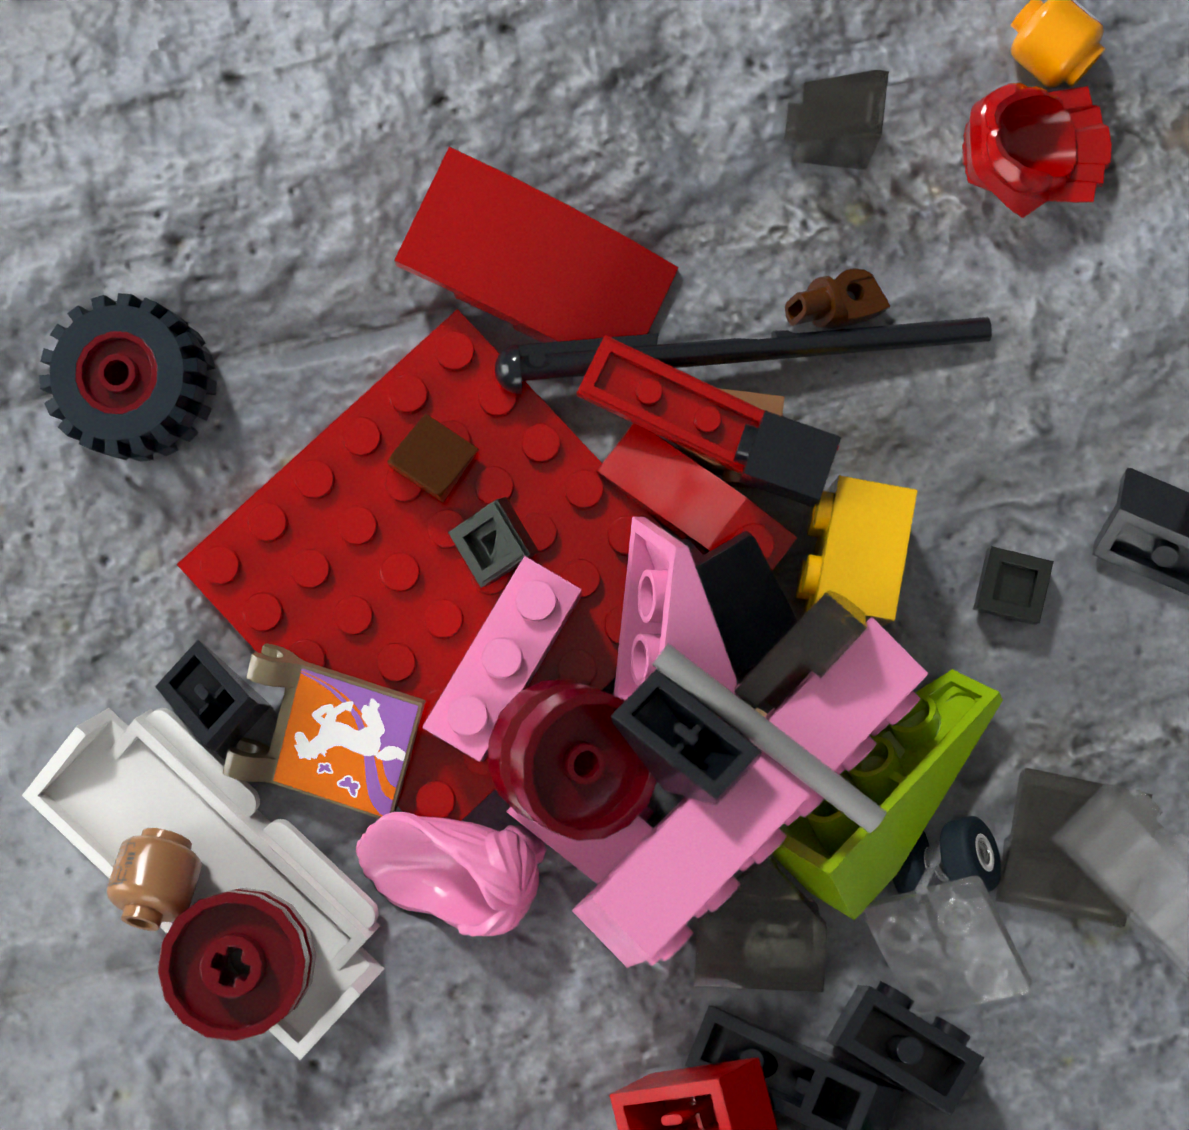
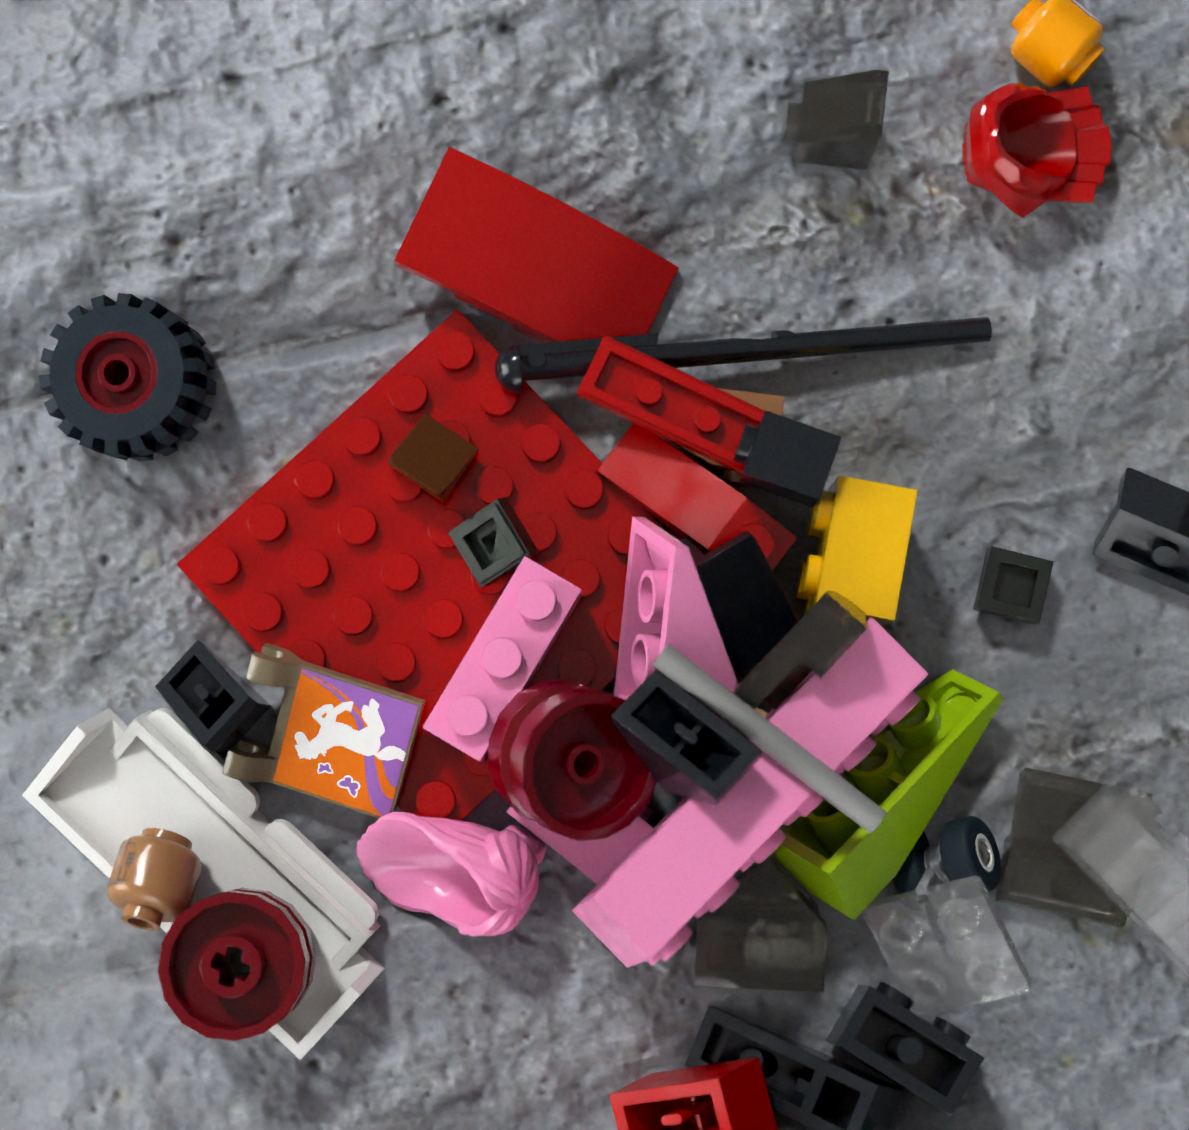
(830, 306): reddish brown piece -> none

